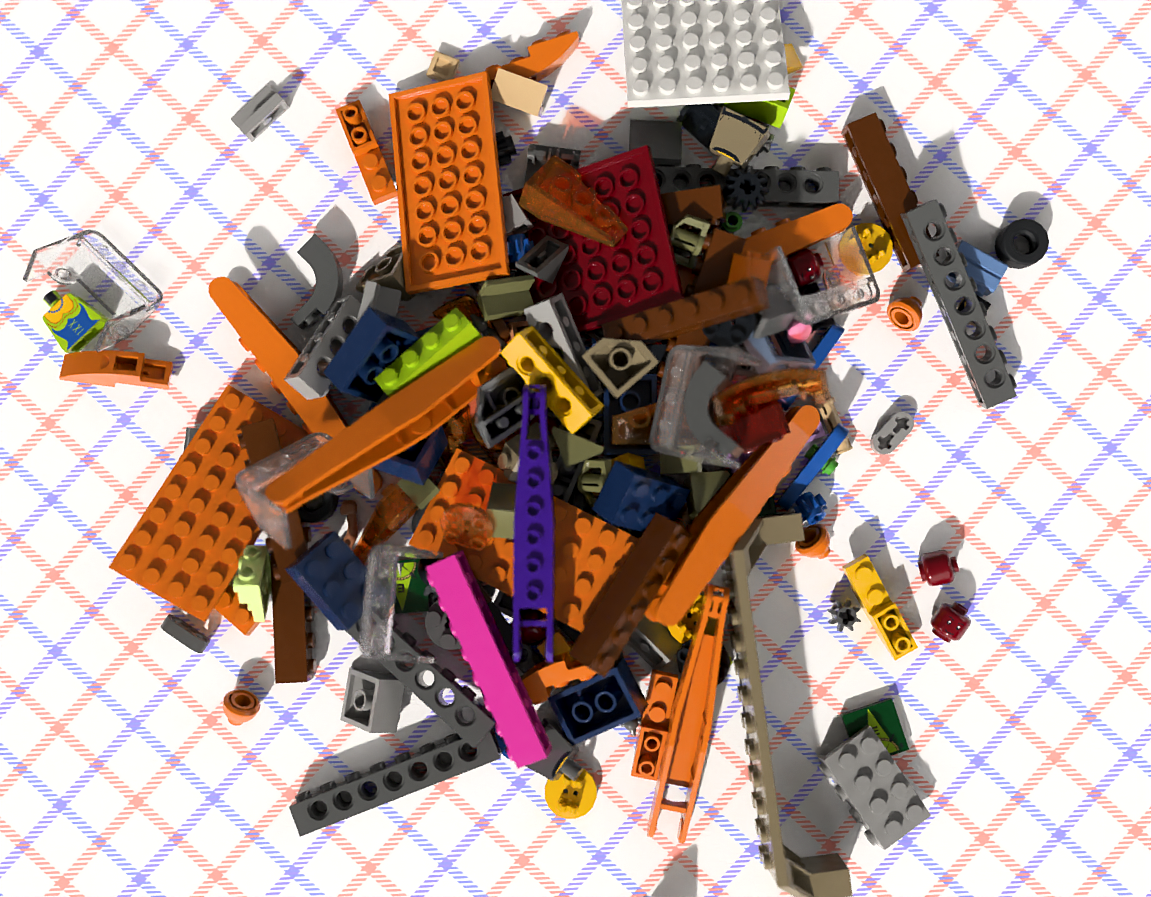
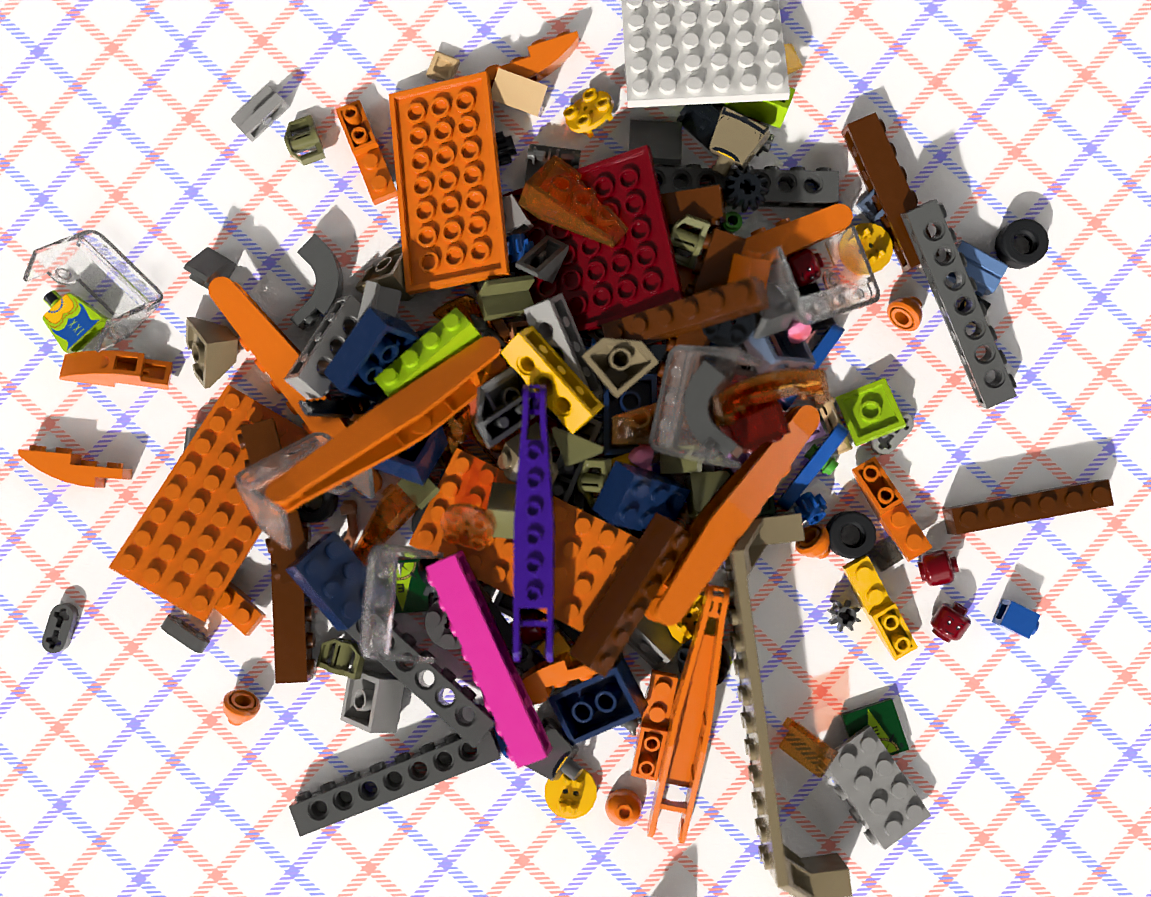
(54, 627): none -> dark grey beam
(70, 467): none -> orange slope
(208, 266): none -> dark grey slope
(212, 349): none -> dark tan slope
(254, 580): yellowish green plate -> none
(304, 141): none -> olive piece
(341, 658): none -> olive piece
(347, 407): none -> black piece
(589, 112): none -> yellow plate
(623, 807): none -> orange brick
(642, 456): none -> bright pink rock
(807, 748): none -> clear orange panel
(867, 534): none -> black tyre
(868, 209): none -> sand blue tile
(870, 412): none -> lime plate
(885, 554): none -> clear smoke tile
(890, 510): none -> orange slope
(1016, 618): none -> blue brick
(1028, 507): none -> reddish brown brick

